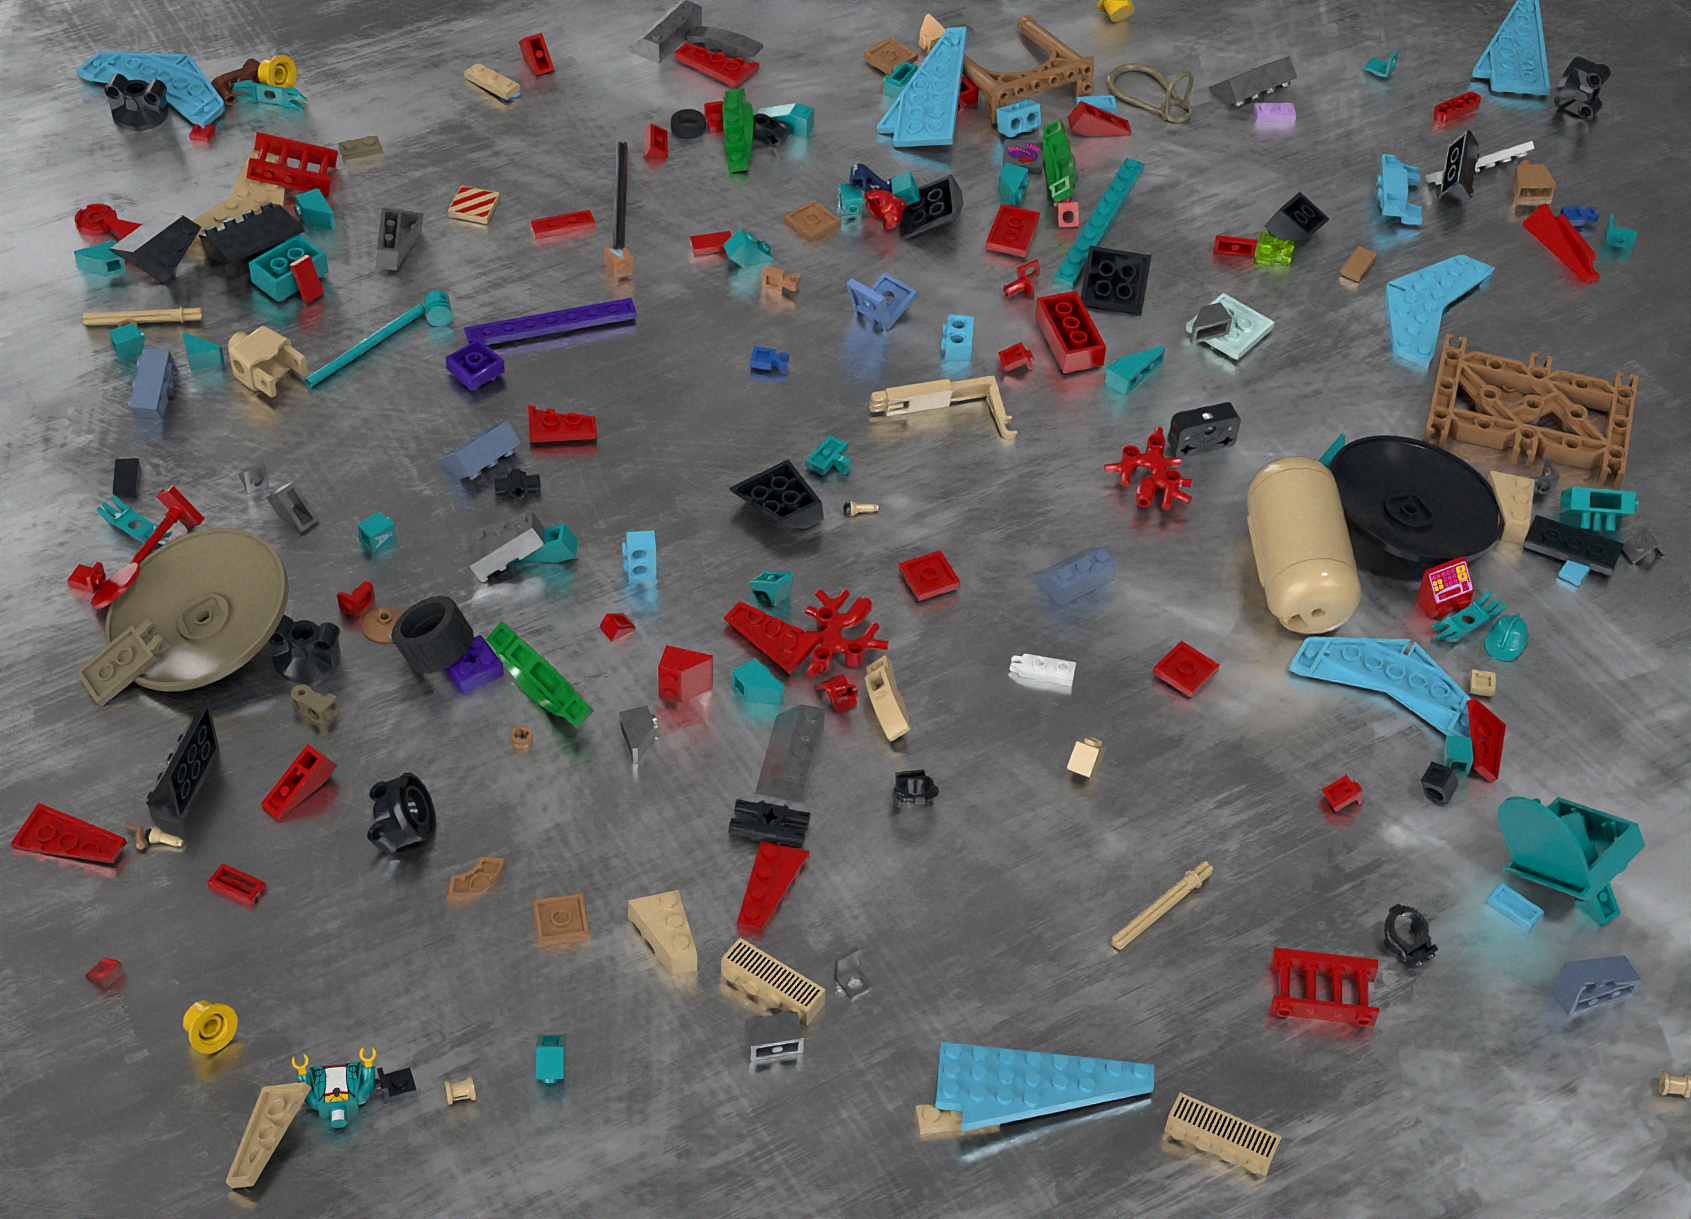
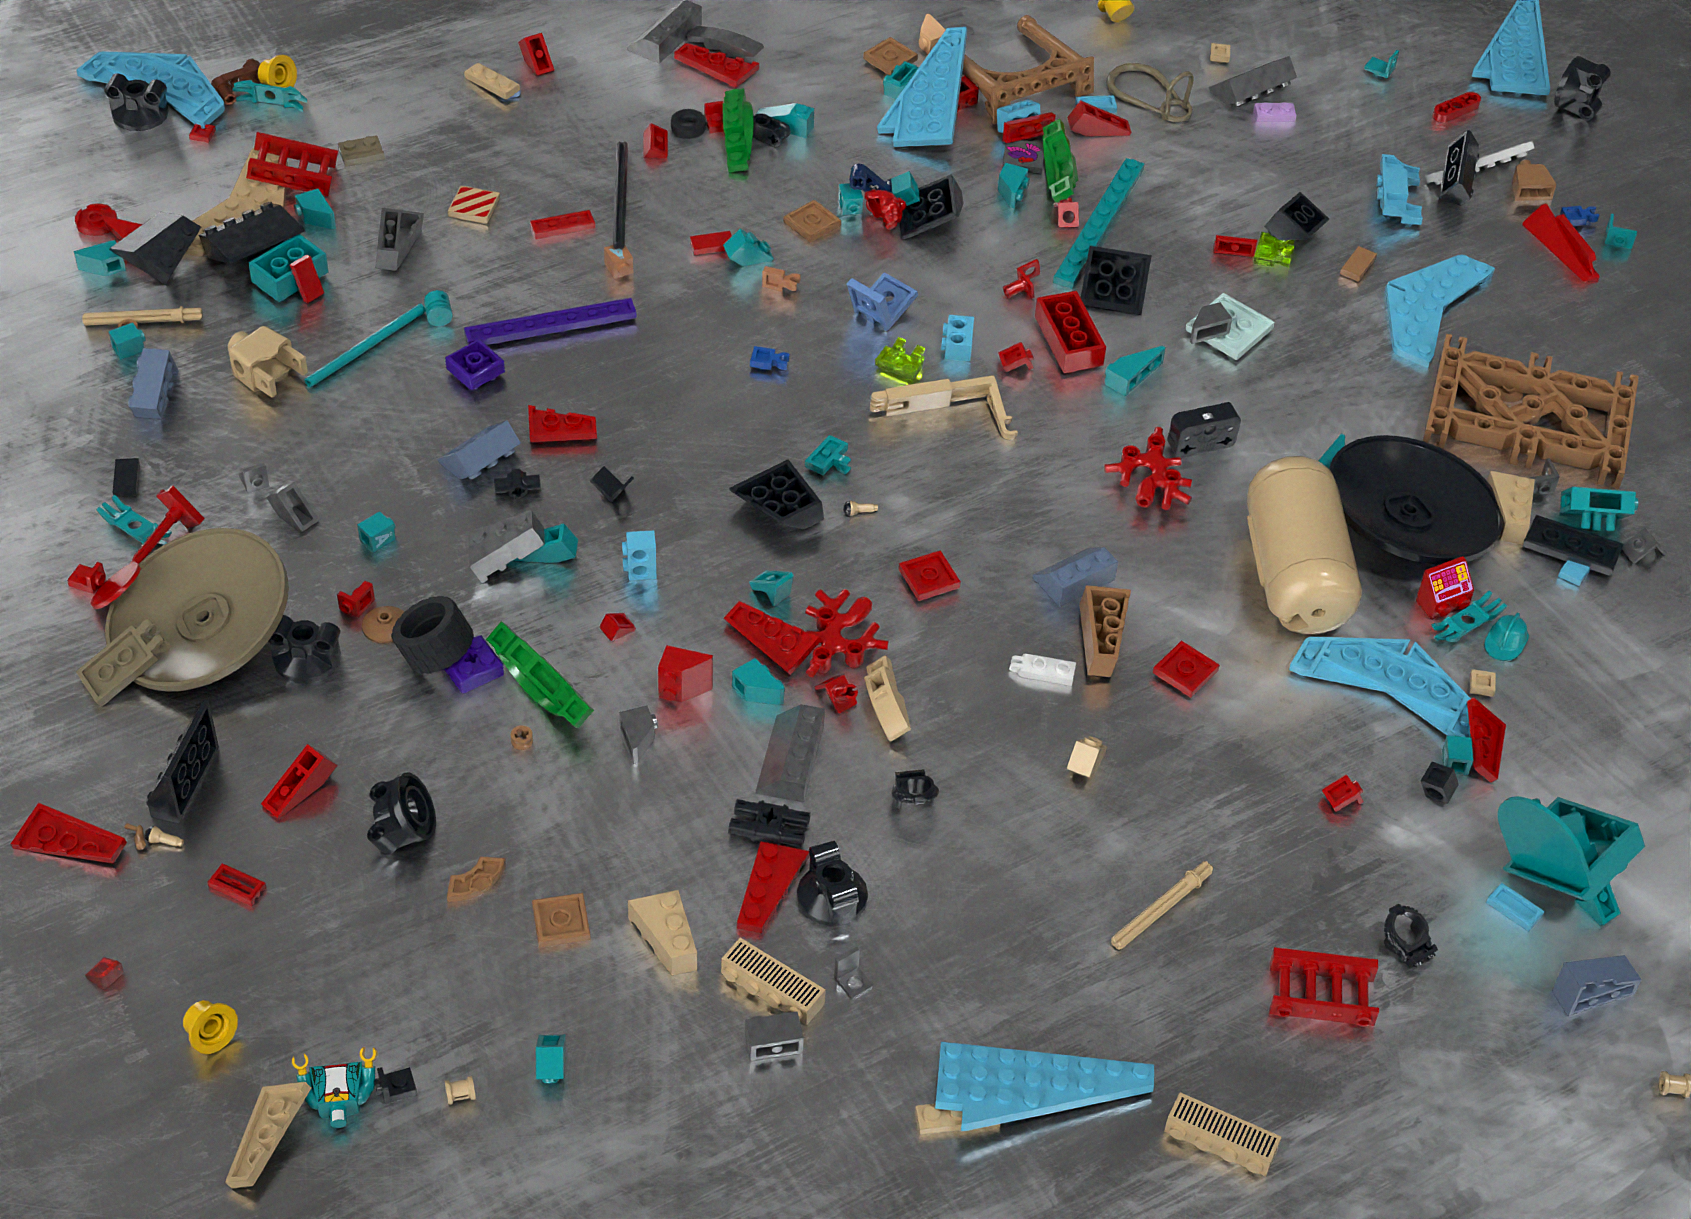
(201, 352): teal slope -> none
(314, 705): dark tan leg -> none
(608, 483): none -> black bracket
(830, 889): none -> black piece
(898, 362): none -> clear neon green plate
(1012, 230): red plate -> none
(1026, 127): none -> red tile
(1103, 622): none -> medium nougat wedge
(1220, 52): none -> tan plate

